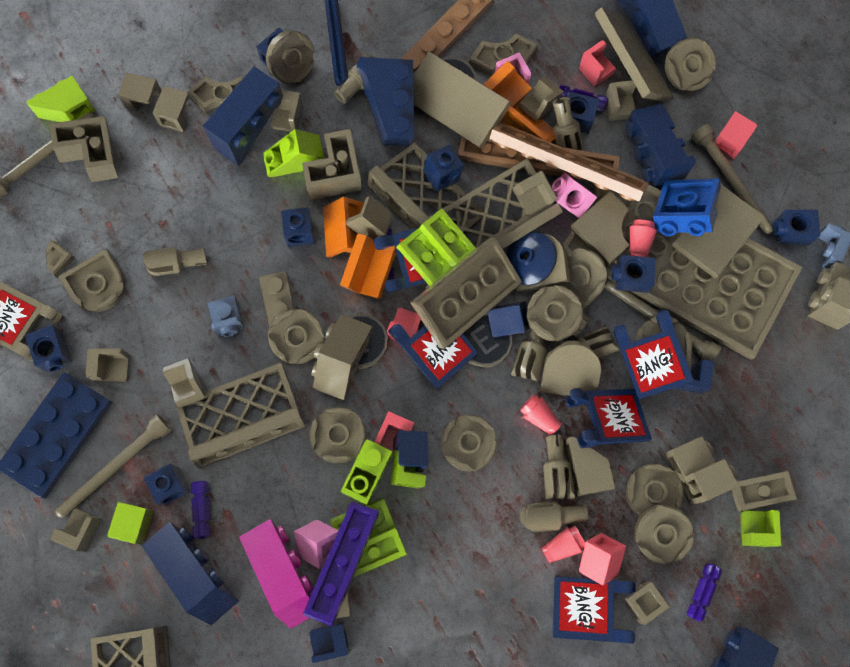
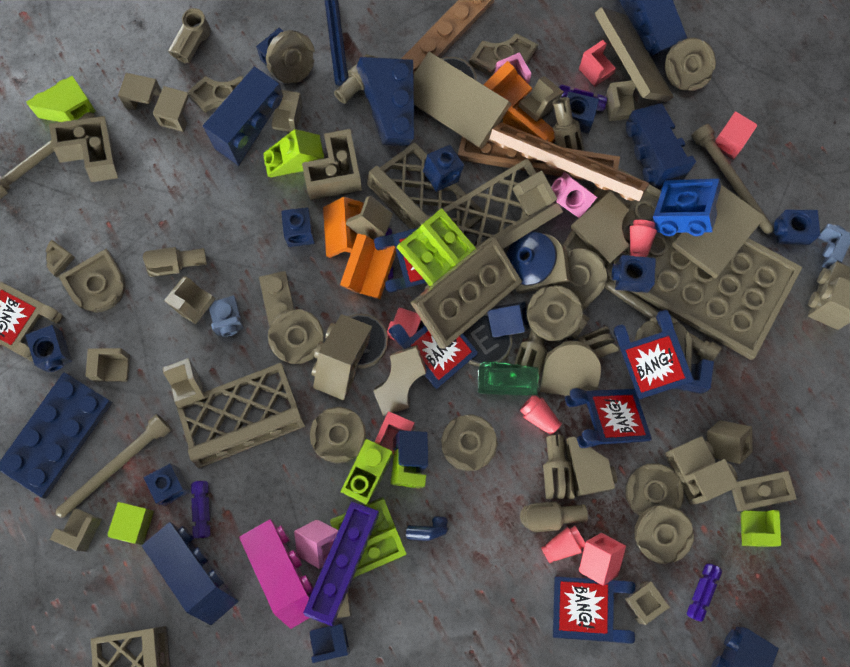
(189, 300): none -> dark tan panel
(190, 37): none -> dark tan piece
(405, 369): none -> tile
(428, 533): none -> dark blue arm
(507, 379): none -> clear green slope
(730, 441): none -> dark tan panel

